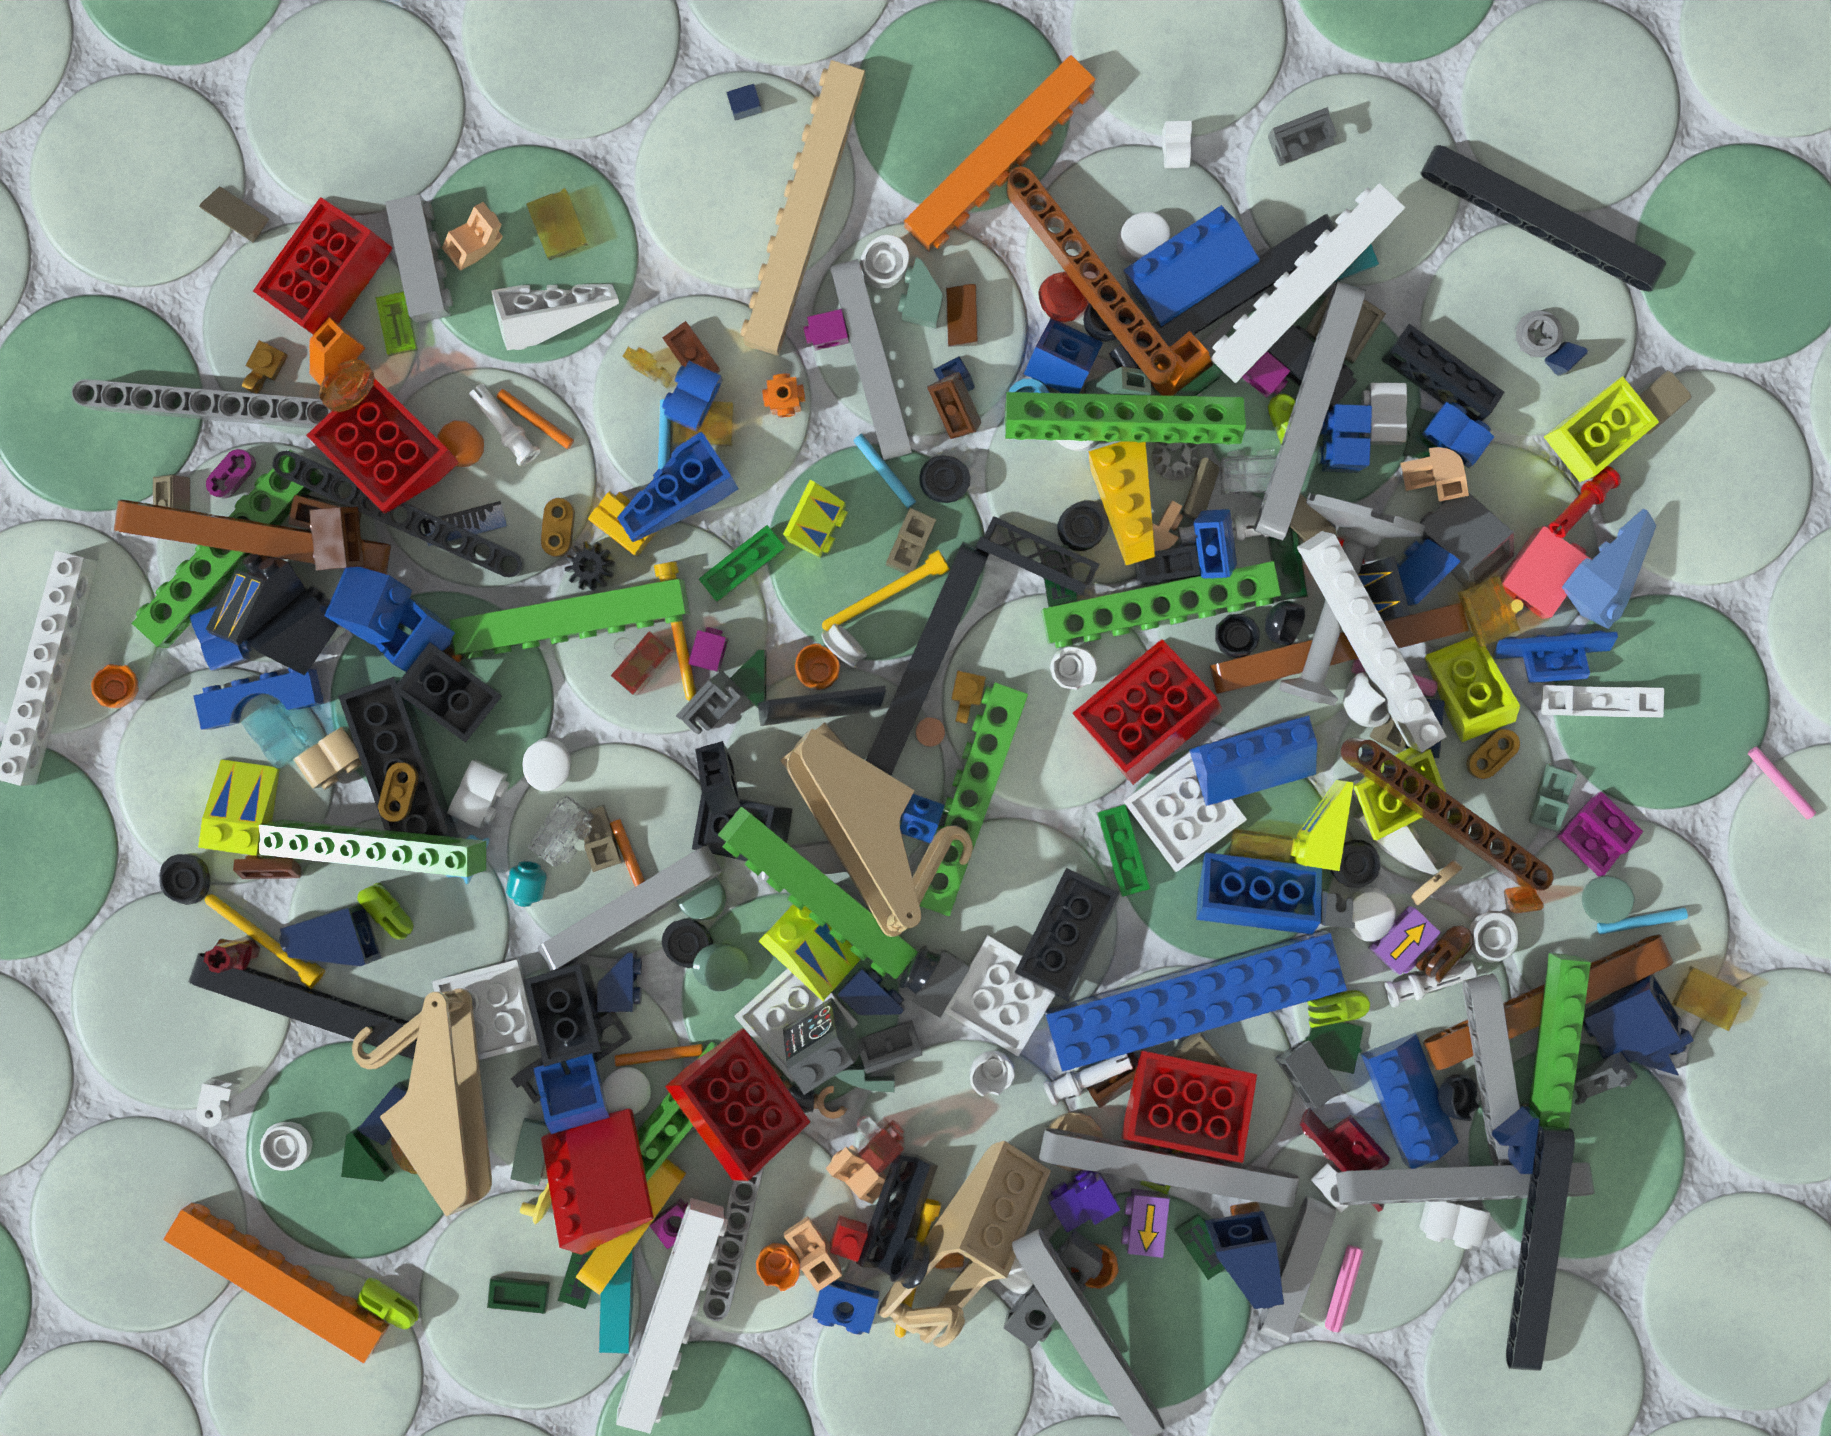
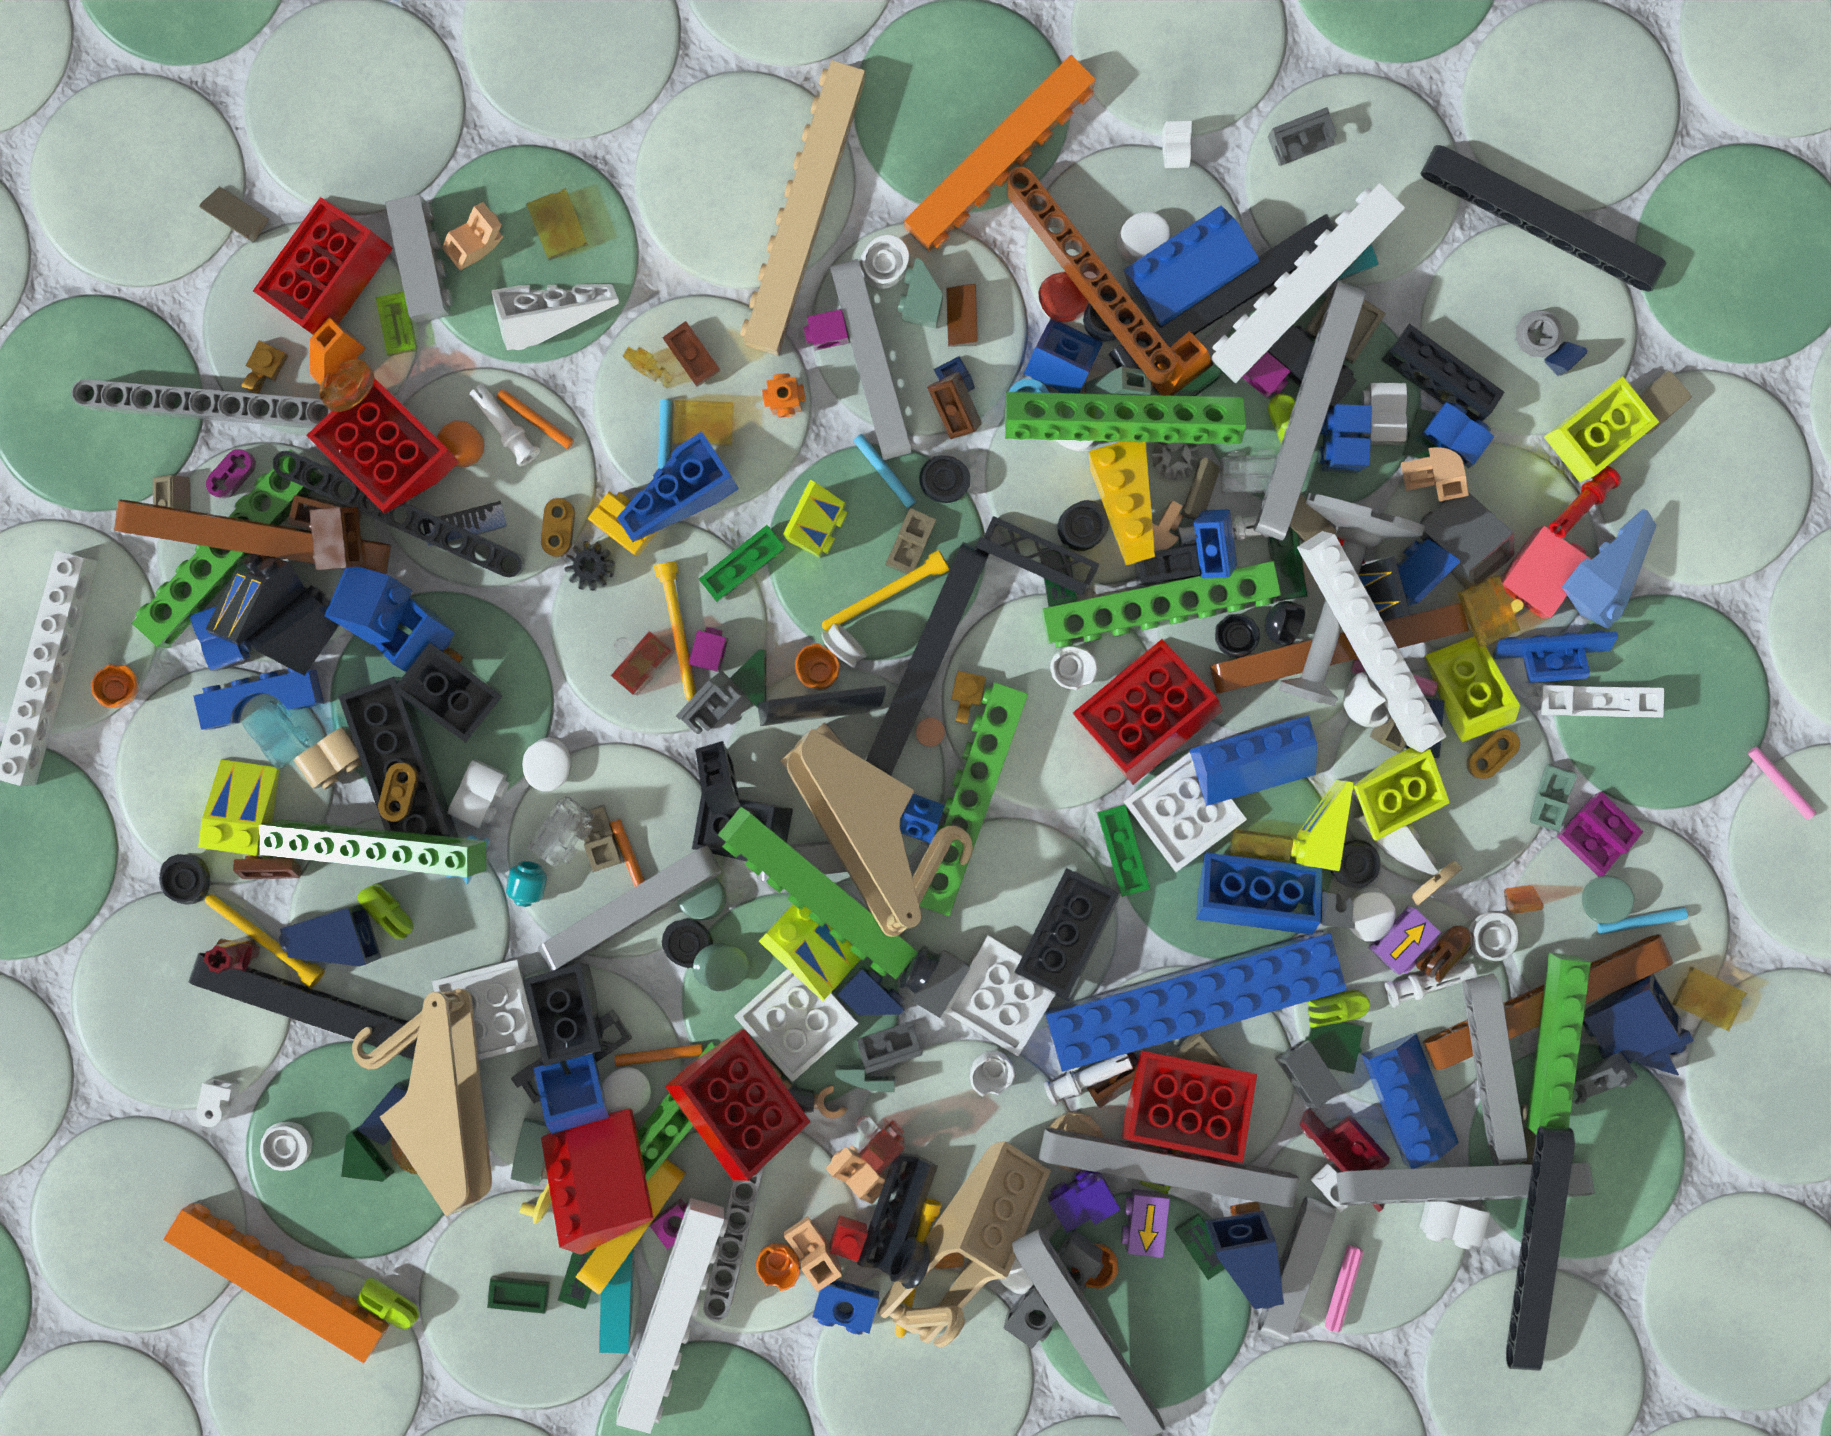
(570, 617): bright green brick -> none
(619, 988): dark blue slope -> none
(692, 396): blue brick -> none
(744, 102): dark blue slope -> none
(820, 1045): dark grey slope -> none
(1436, 811): reddish brown beam -> none
(1458, 1097): black hair -> none
(1520, 1135): dark blue slope -> none

